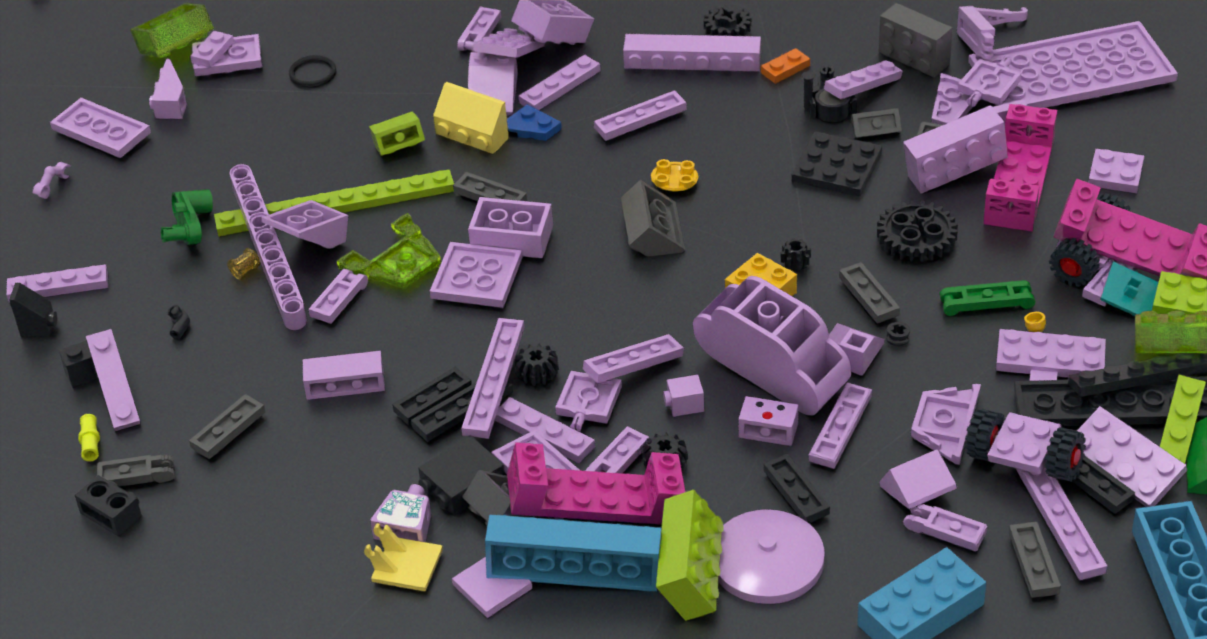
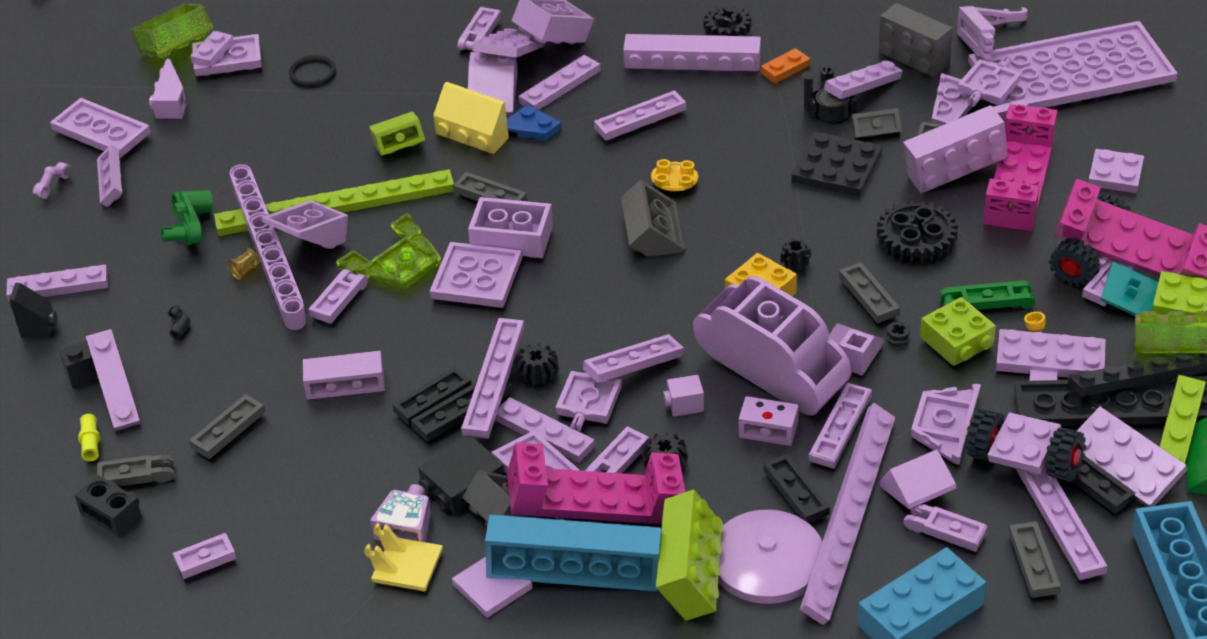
(109, 175): none -> lavender plate
(204, 555): none -> lavender plate
(847, 515): none -> lavender plate
(957, 331): none -> lime brick

